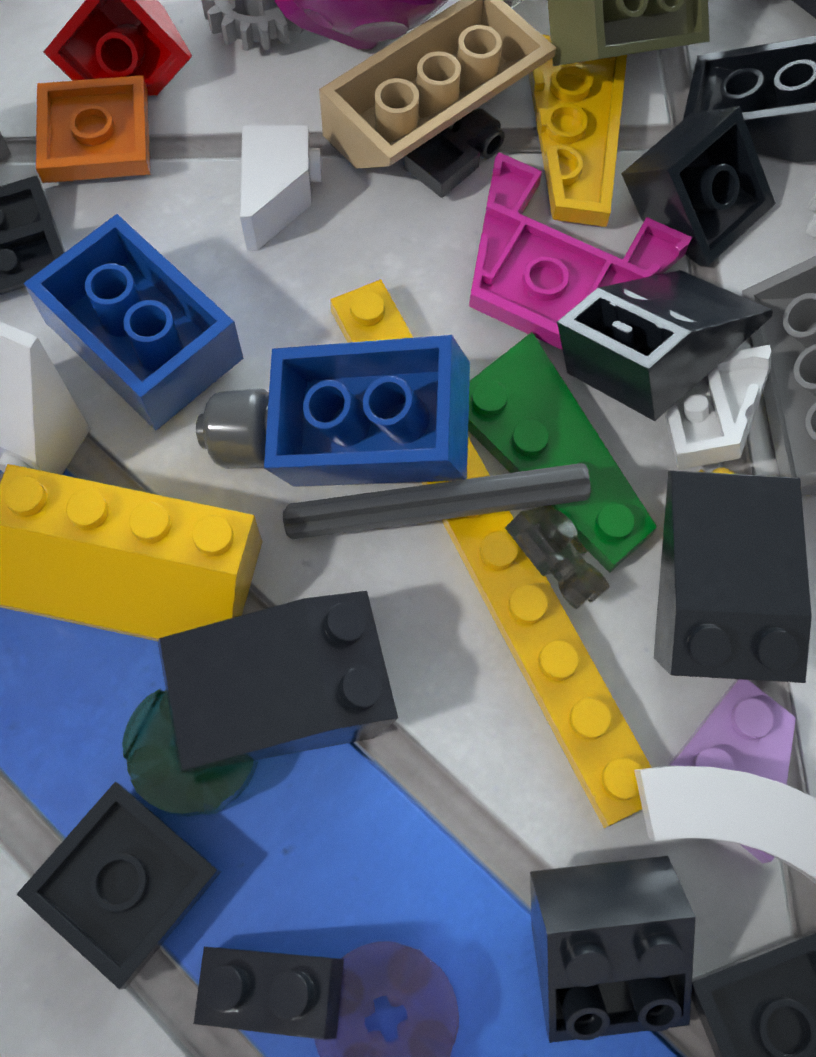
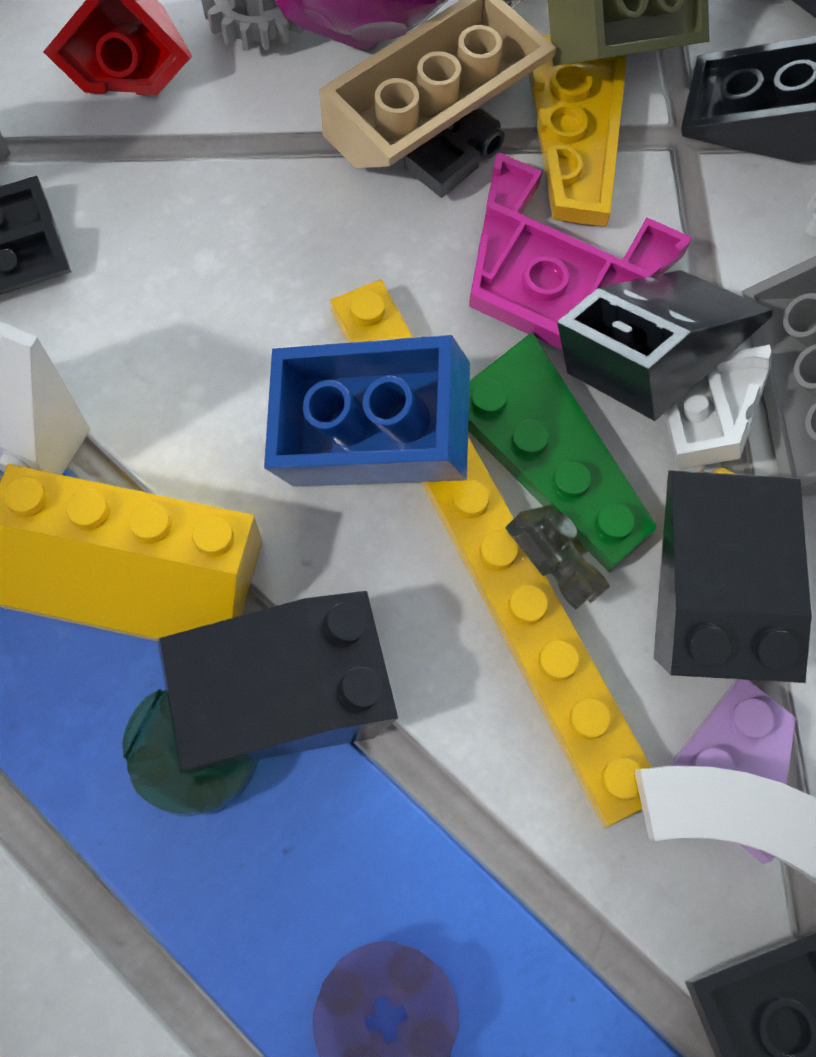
(92, 129): orange plate -> none
(119, 885): black plate -> none
(136, 320): blue brick -> none
(235, 428): dark grey head -> none
(270, 992): black plate -> none
(275, 179): white slope -> none
(438, 501): dark grey axle -> none
(612, 948): black slope -> none
(702, 182): black slope -> none

